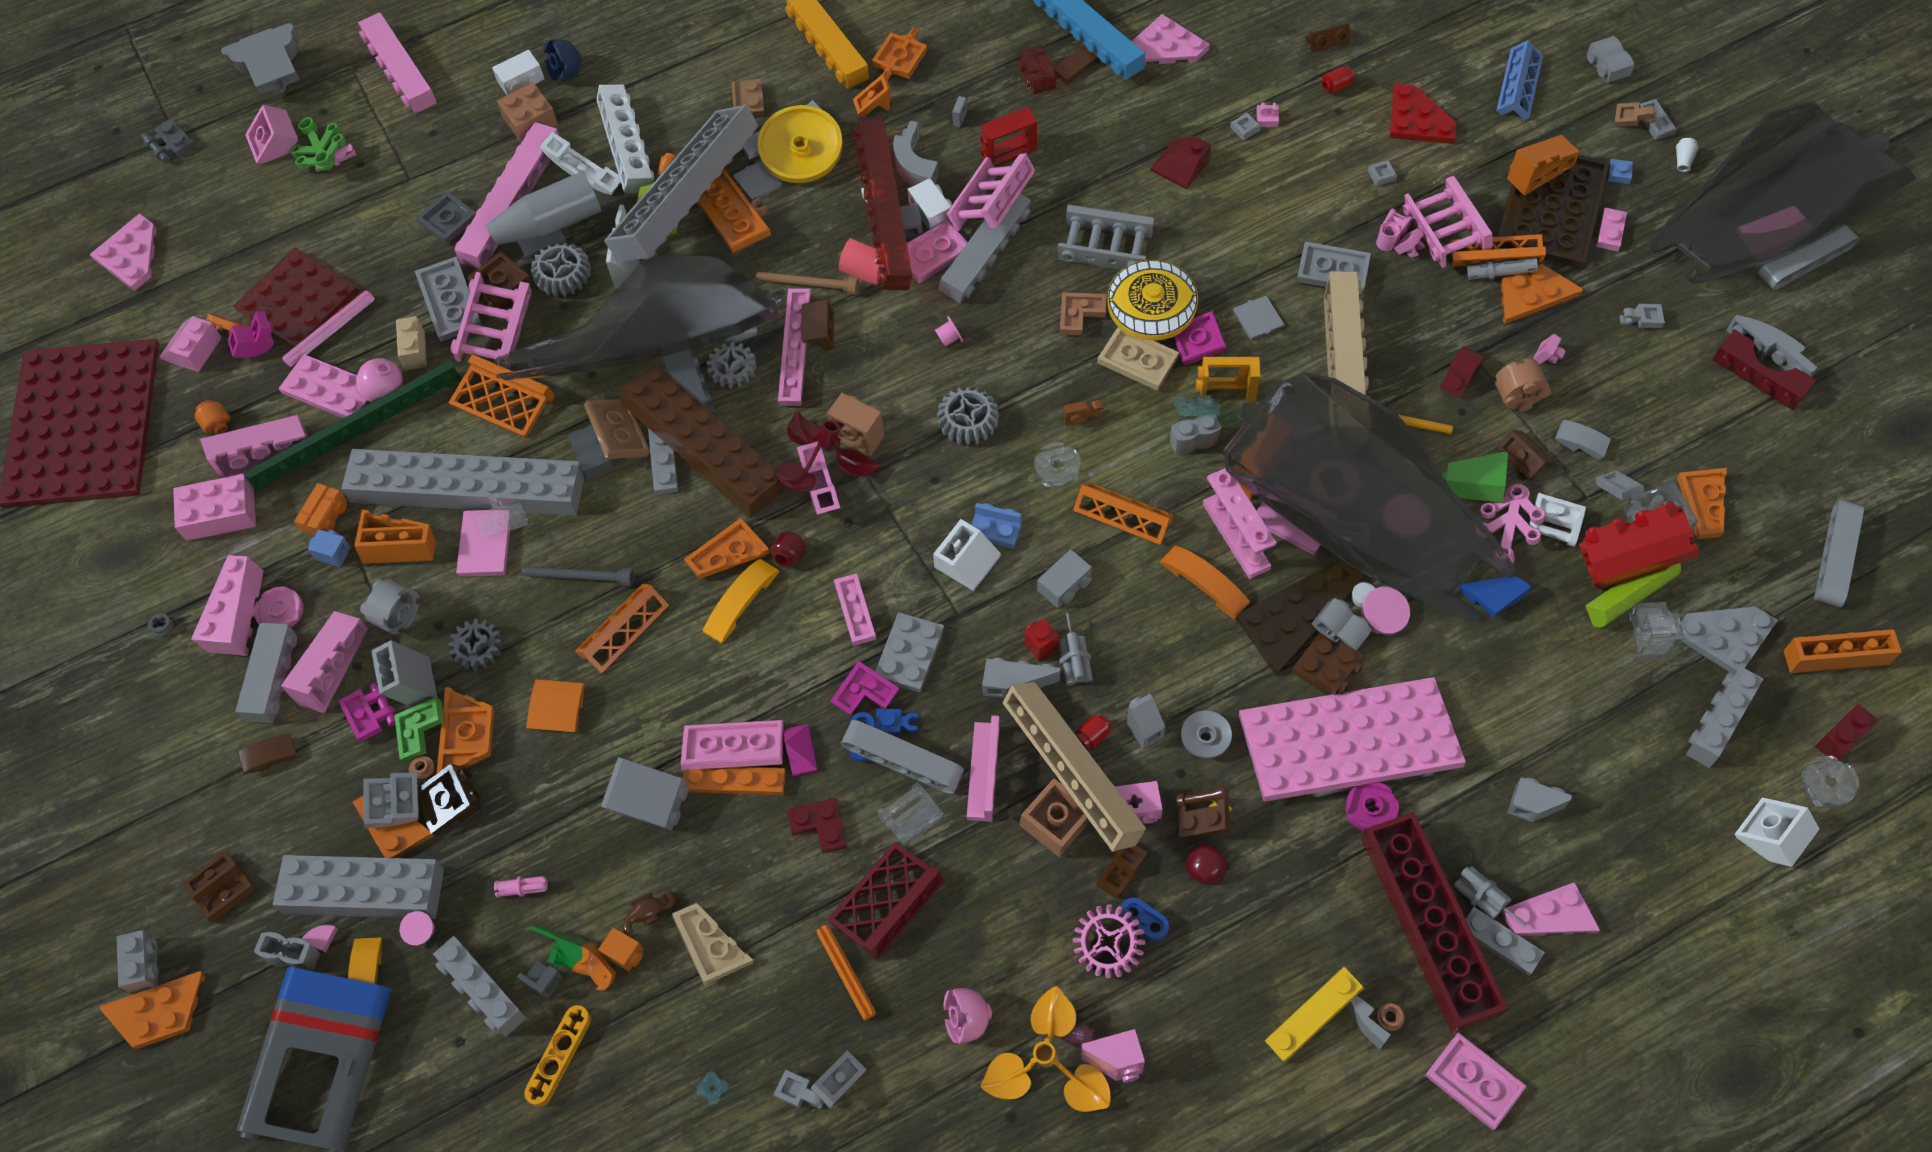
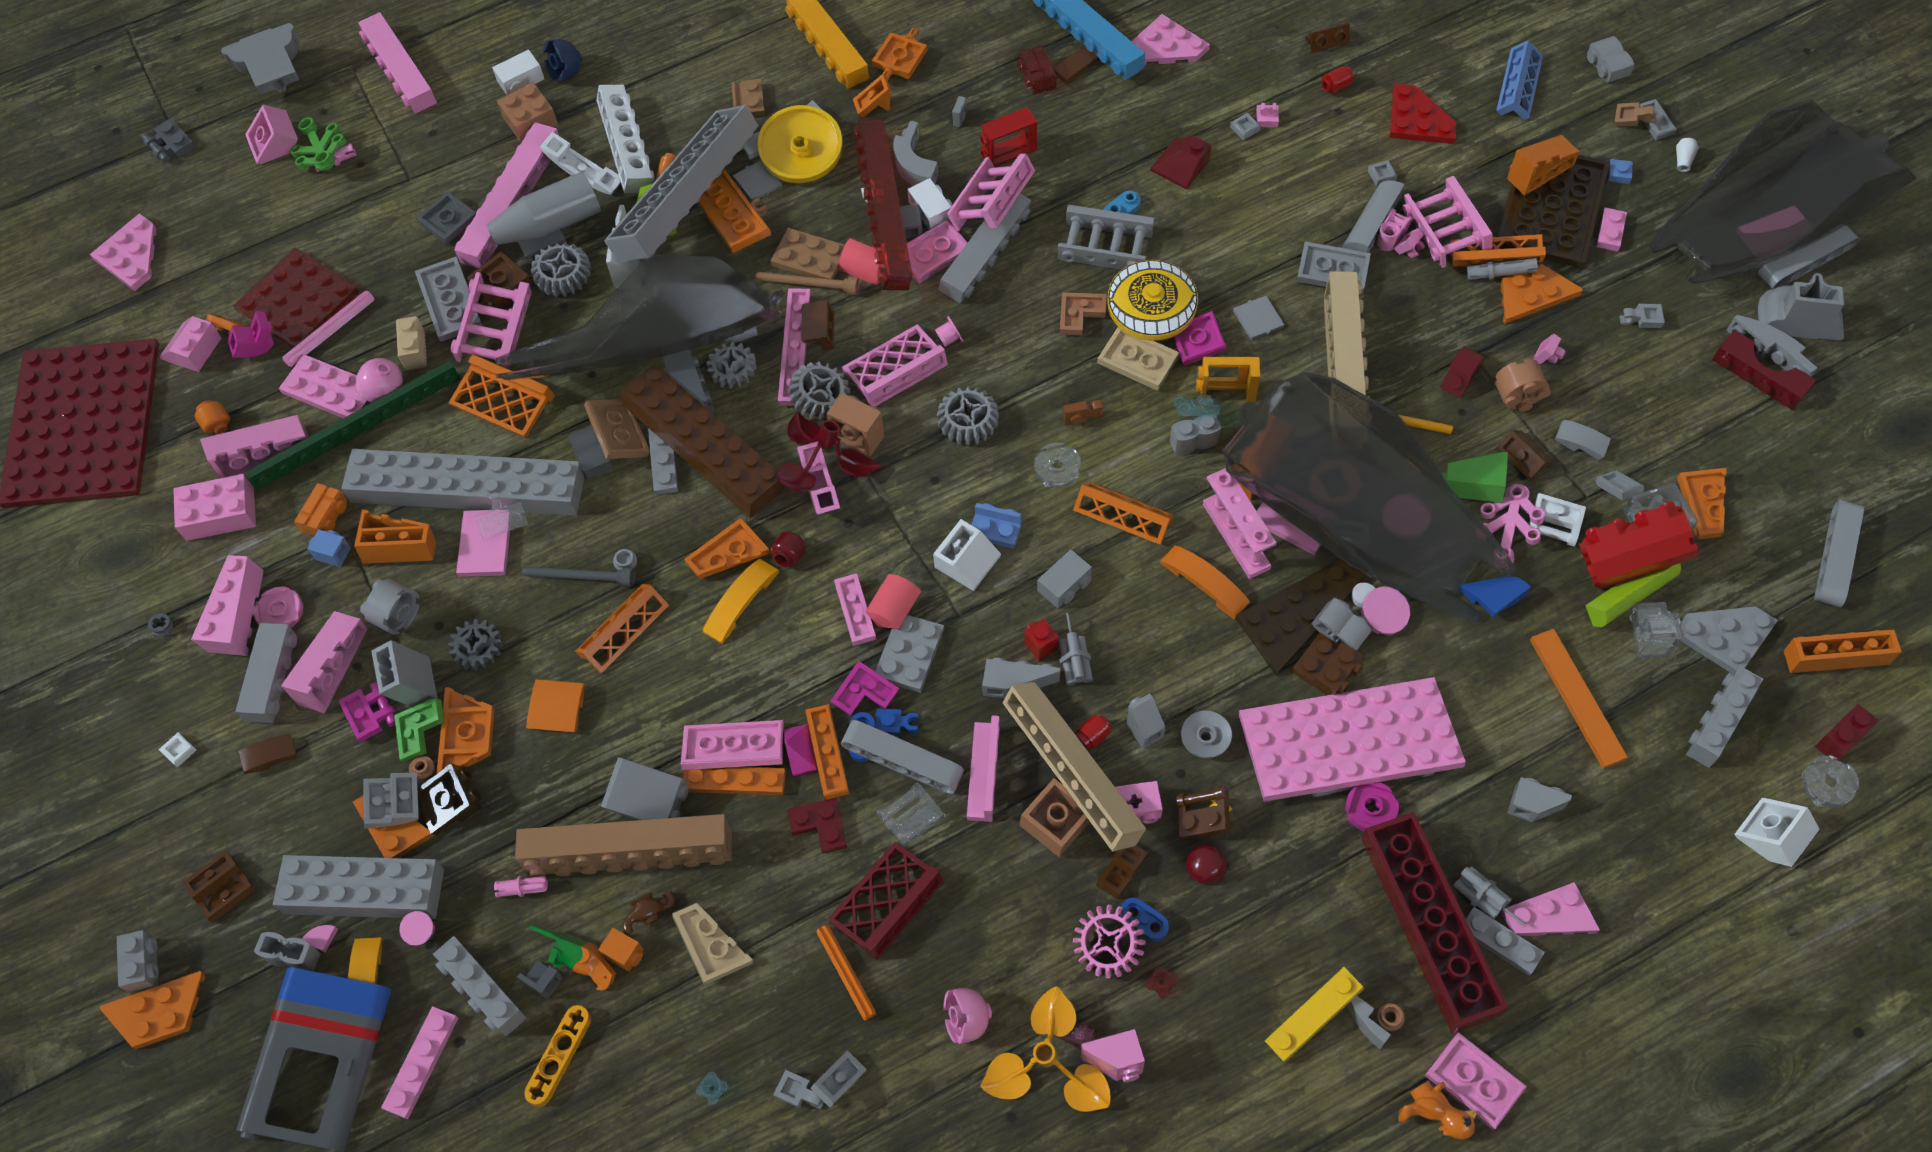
(177, 749): none -> white tile
(419, 1063): none -> bright pink plate
(624, 558): none -> light grey plate
(624, 845): none -> medium nougat brick
(807, 255): none -> medium nougat plate
(818, 382): none -> light grey gear
(827, 752): none -> orange tile
(892, 601): none -> coral brick
(903, 375): none -> bright pink fence
(1127, 202): none -> dark azure plate
(1161, 974): none -> clear red plate
(1368, 225): none -> light grey brick
(1434, 1105): none -> orange animal
(1578, 699): none -> orange tile
(1805, 309): none -> light grey piece

